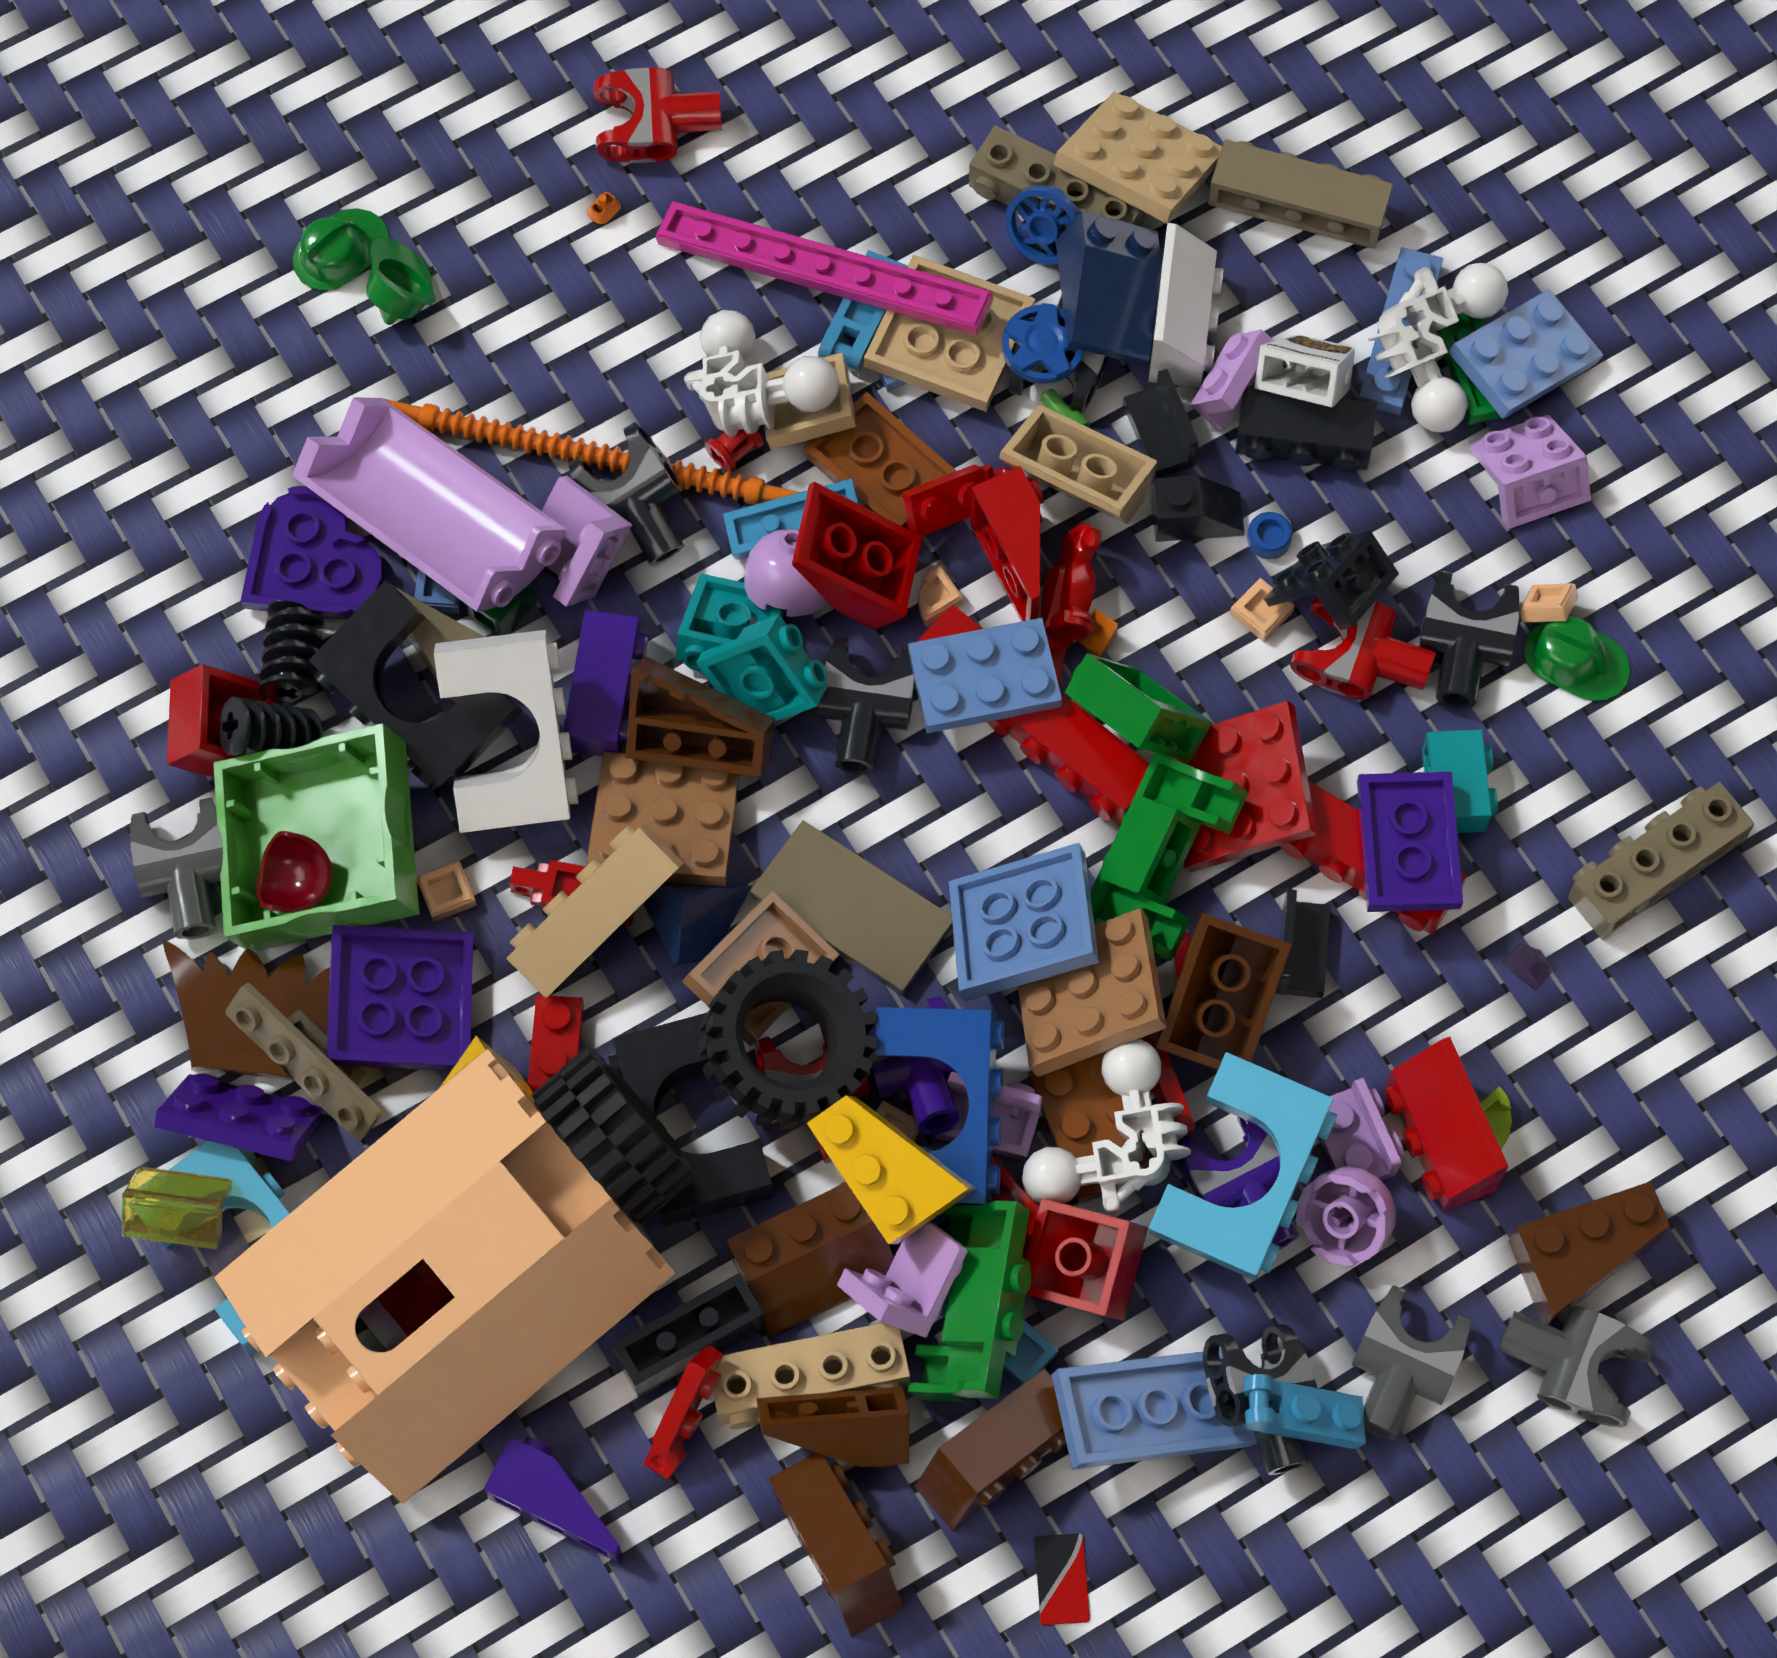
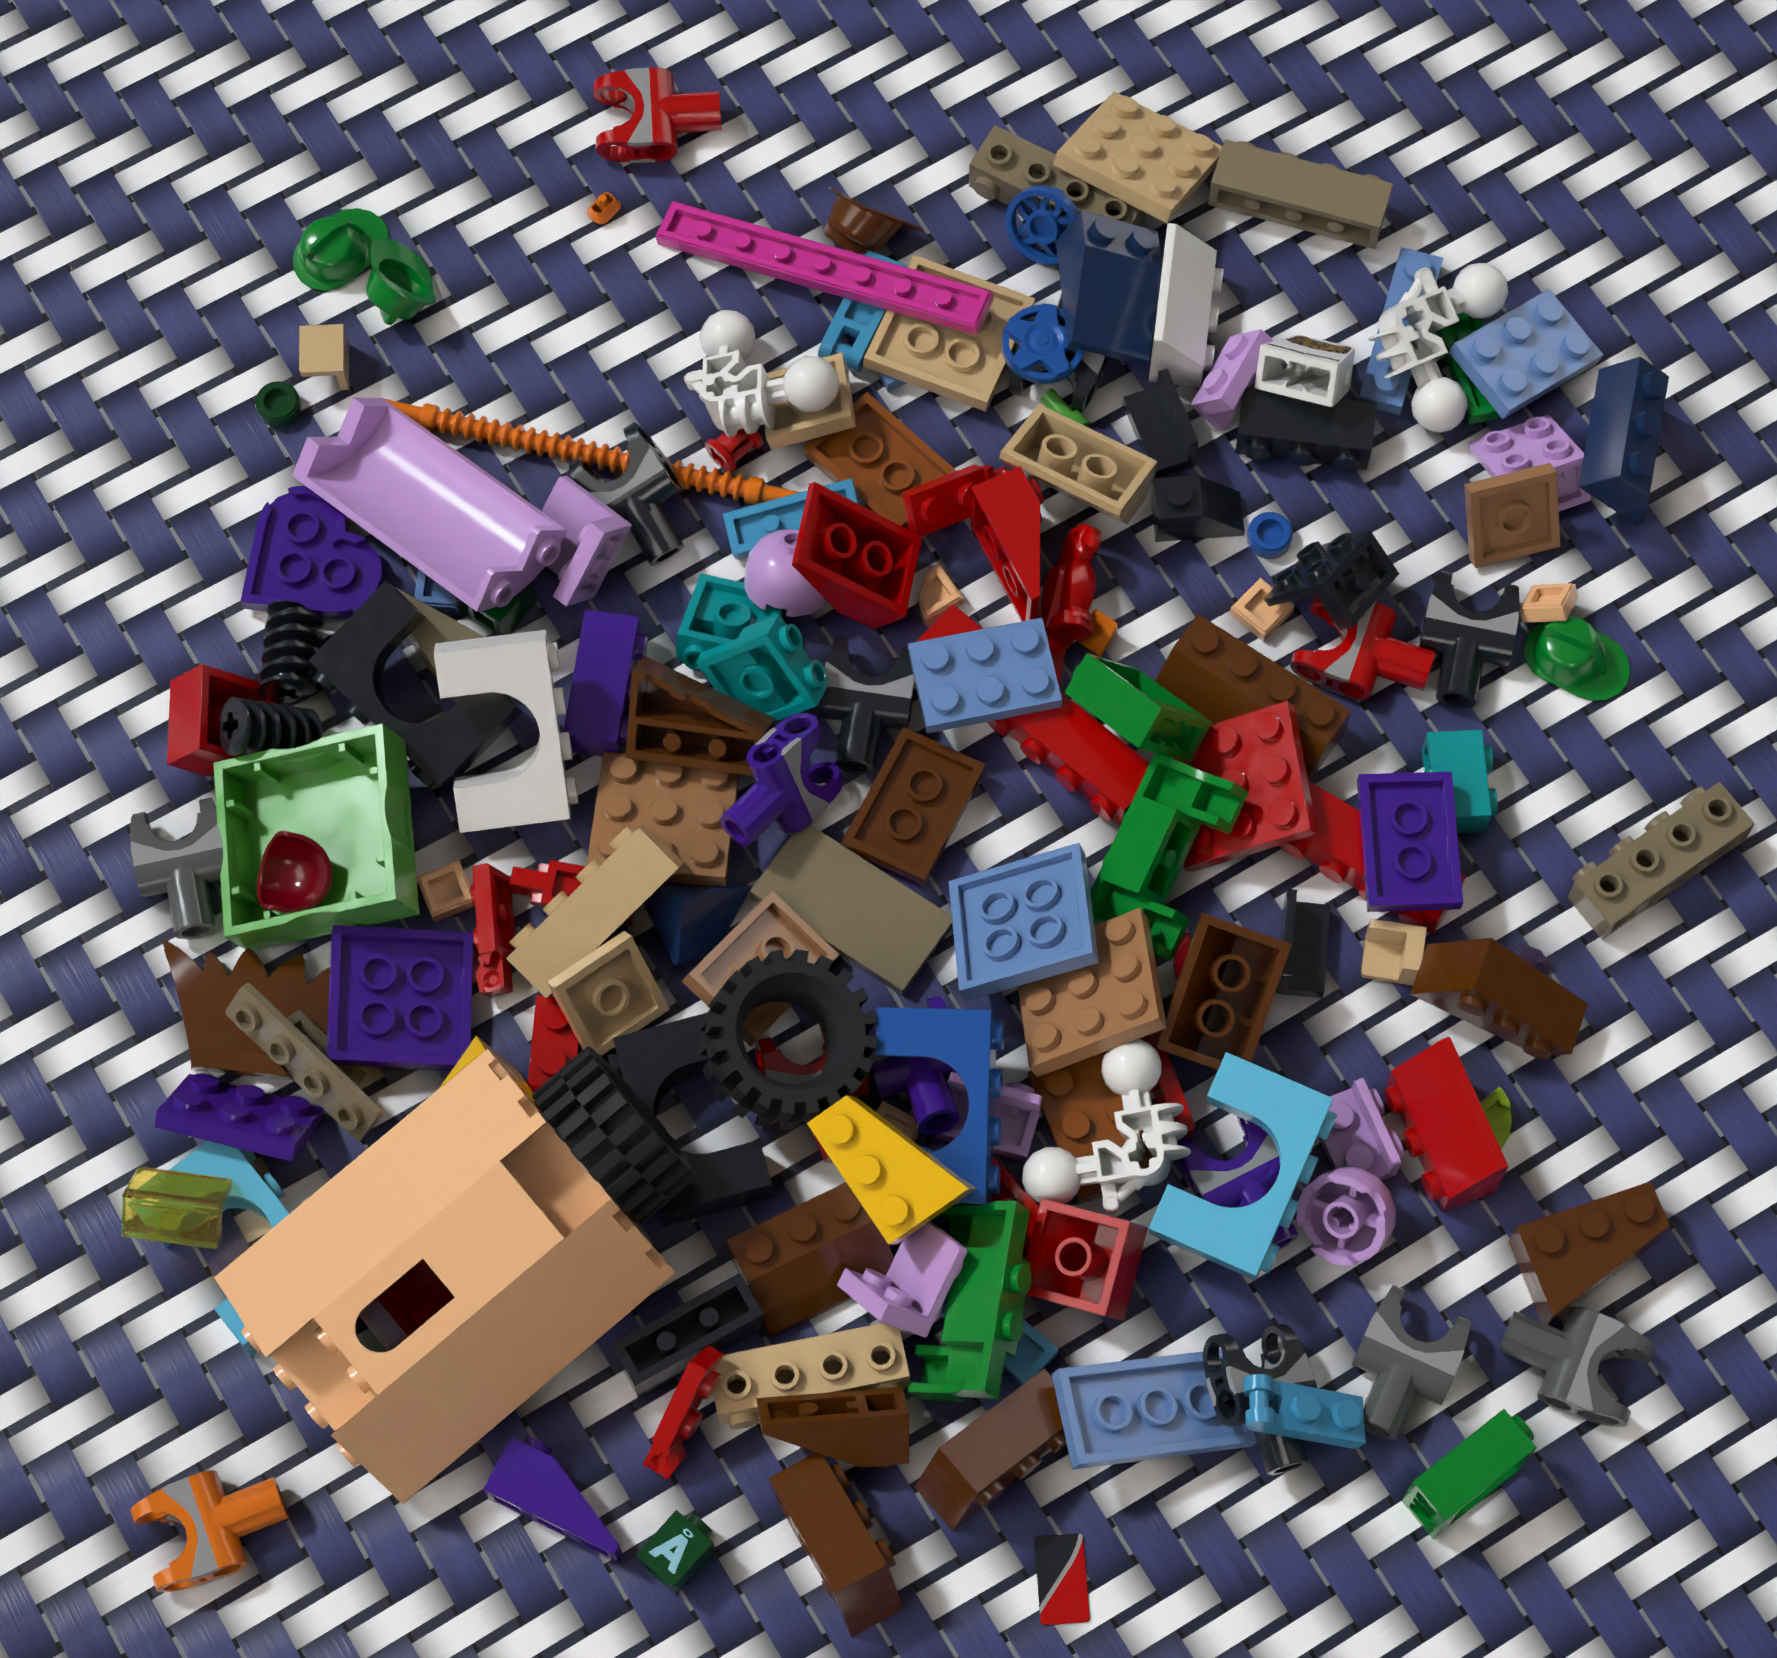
(211, 1525): none -> orange connector
(278, 404): none -> dark green tile
(324, 352): none -> tan panel
(494, 929): none -> red hinge
(608, 994): none -> tan plate
(677, 1550): none -> dark green brick
(784, 784): none -> dark purple connector
(861, 227): none -> reddish brown piece
(913, 806): none -> reddish brown plate
(1230, 679): none -> reddish brown slope
(1393, 951): none -> tan panel
(1469, 1472): none -> green window
(1500, 995): none -> reddish brown wedge
(1512, 515): none -> medium nougat plate
(1624, 436): none -> dark blue slope

